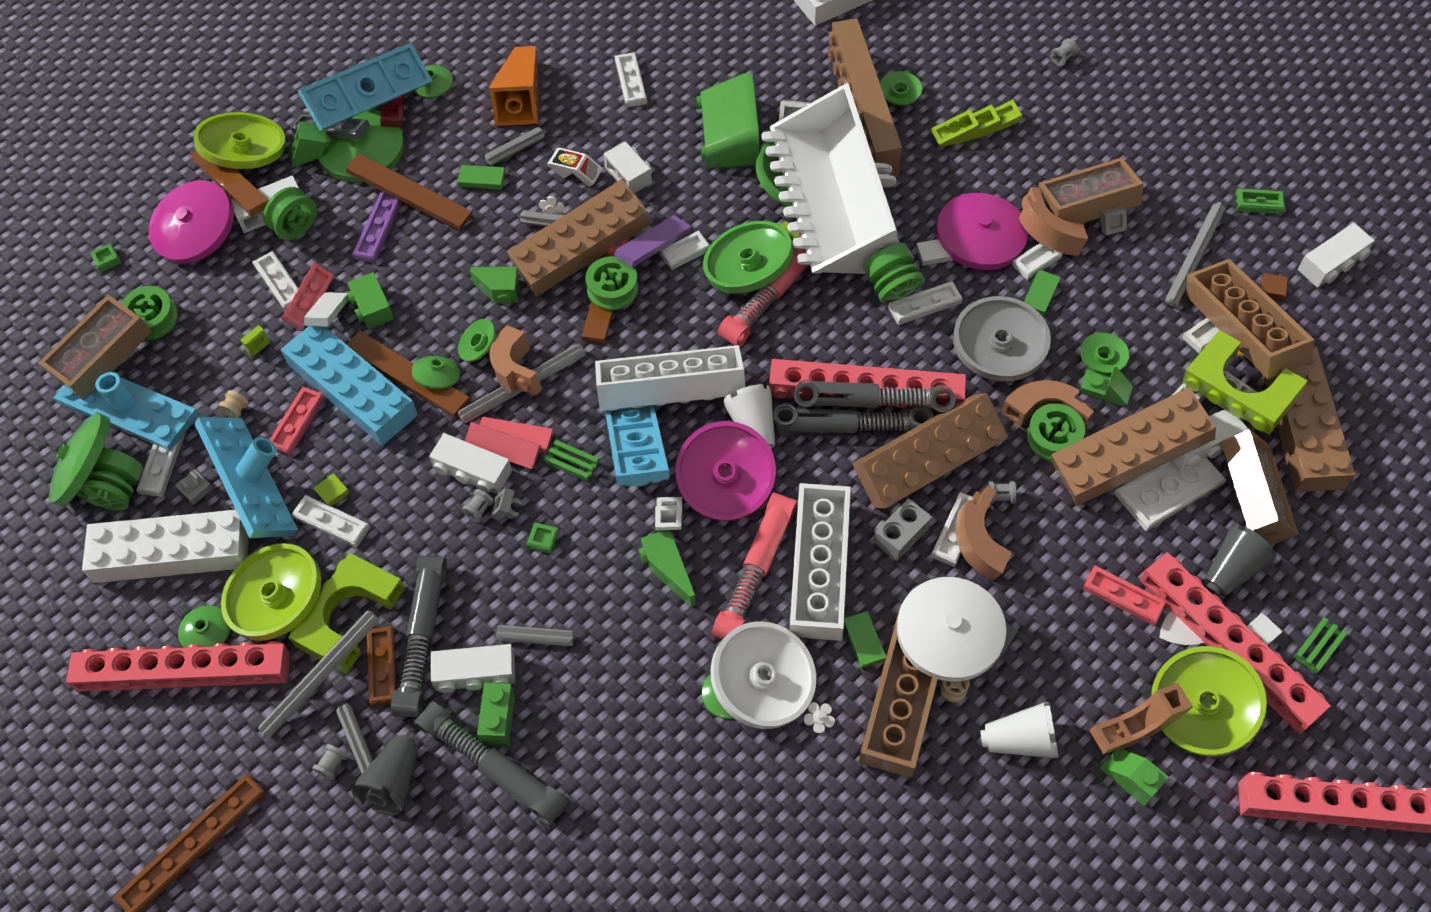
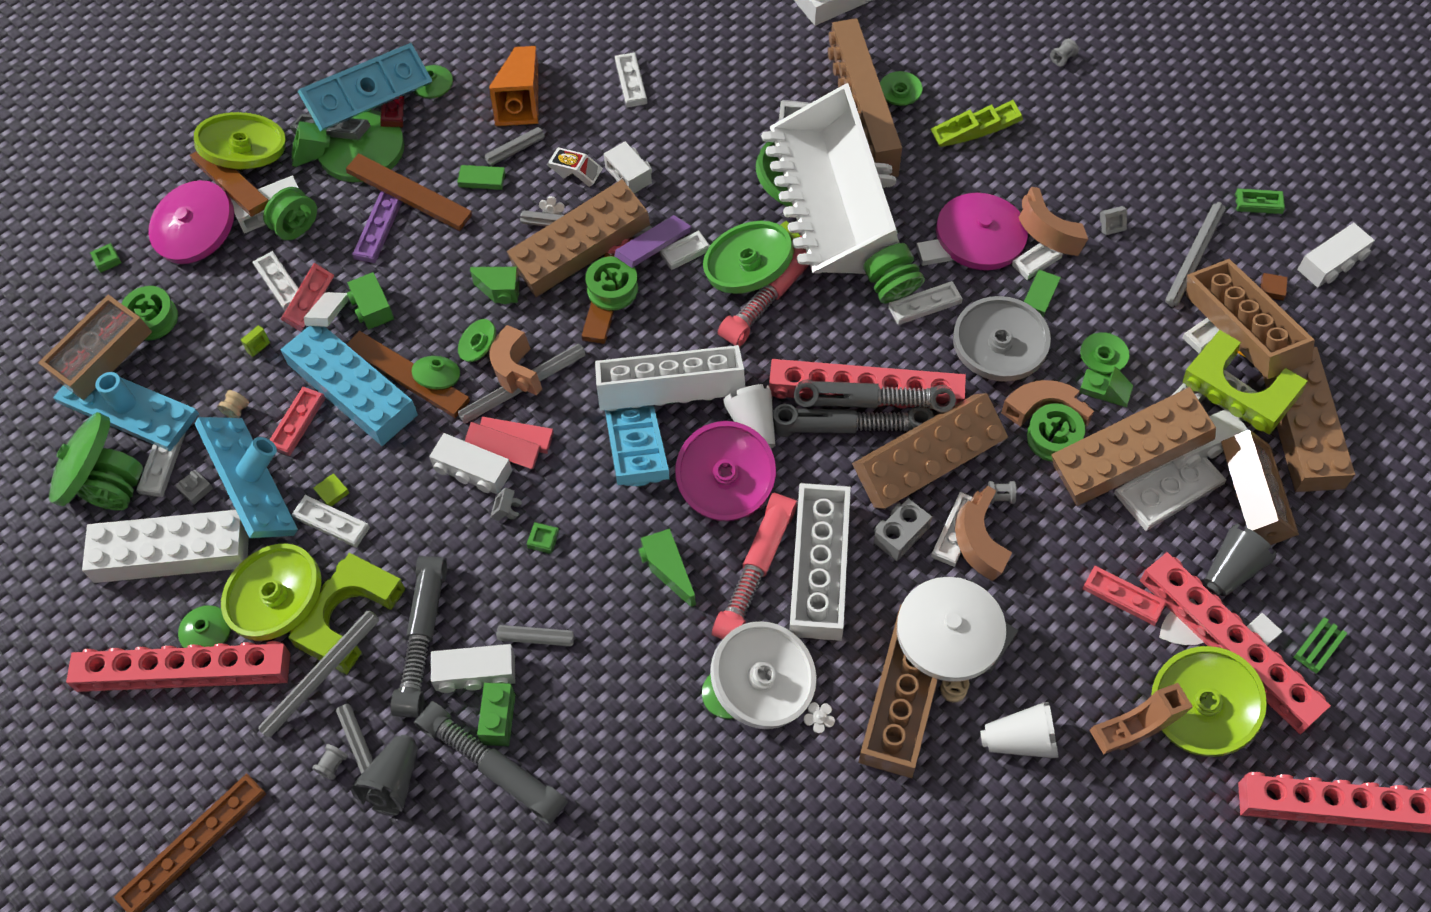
(381, 665): dark orange tile -> none
(477, 505): light grey bush -> none
(574, 461): bright green tile -> none
(668, 513): white slope -> none
(730, 123): bright green windscreen -> none
(864, 640): bright green tile -> none
(1089, 191): medium nougat brick -> none
(1134, 774): bright green slope -> none

